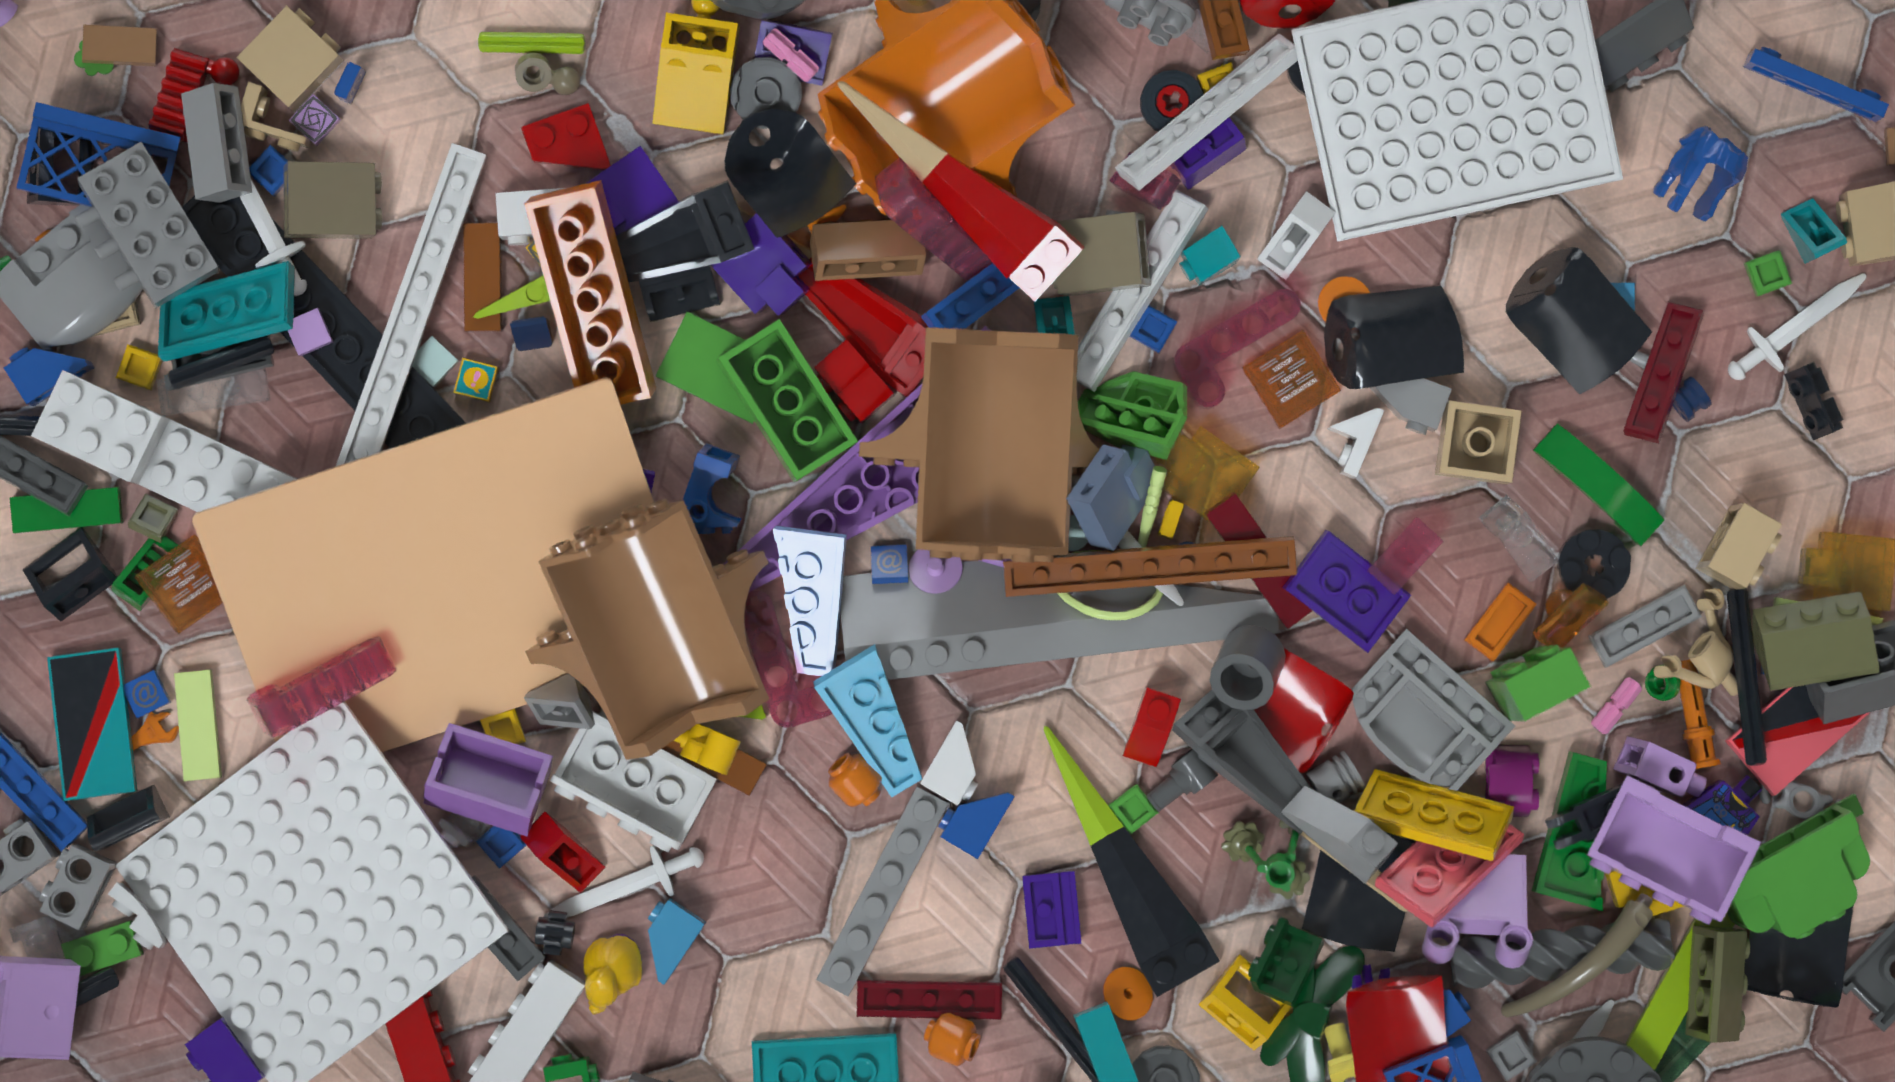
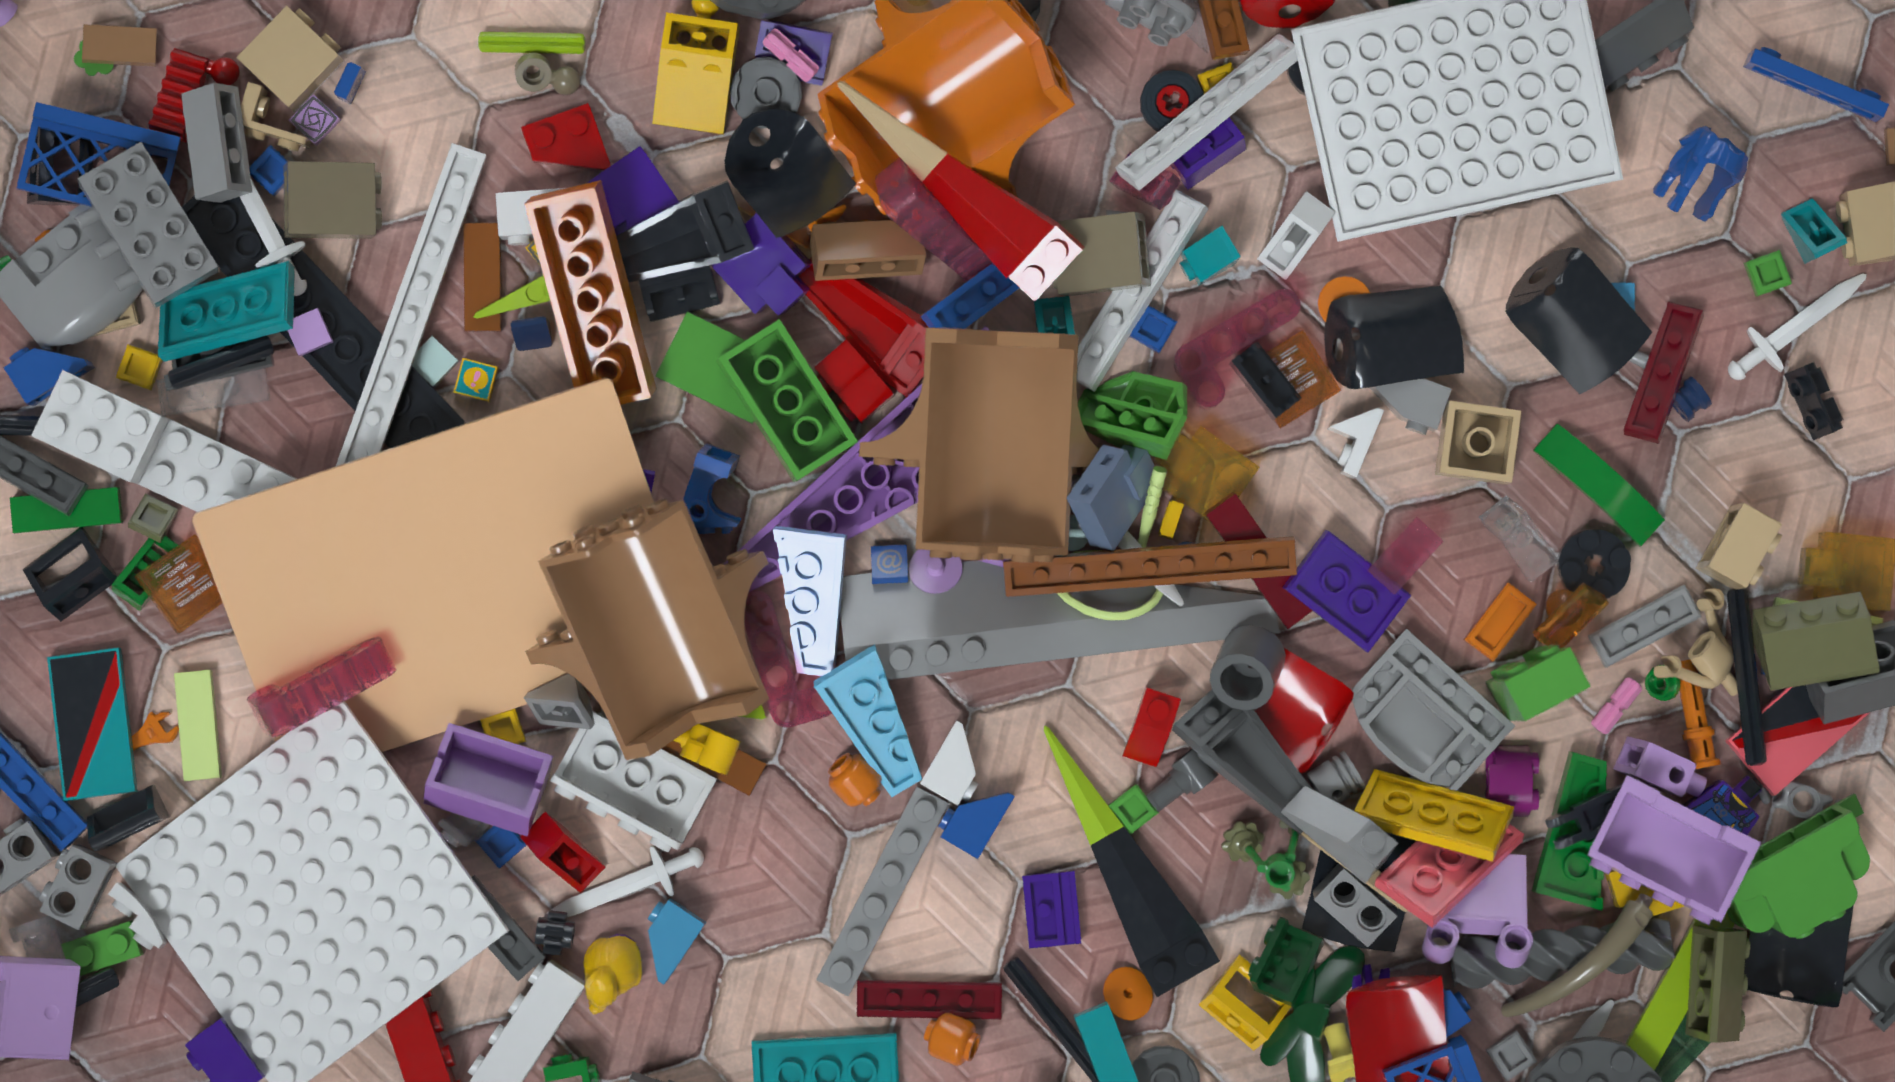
(146, 694): blue tile -> none
(1265, 380): none -> black hinge
(1348, 908): none -> light grey brick

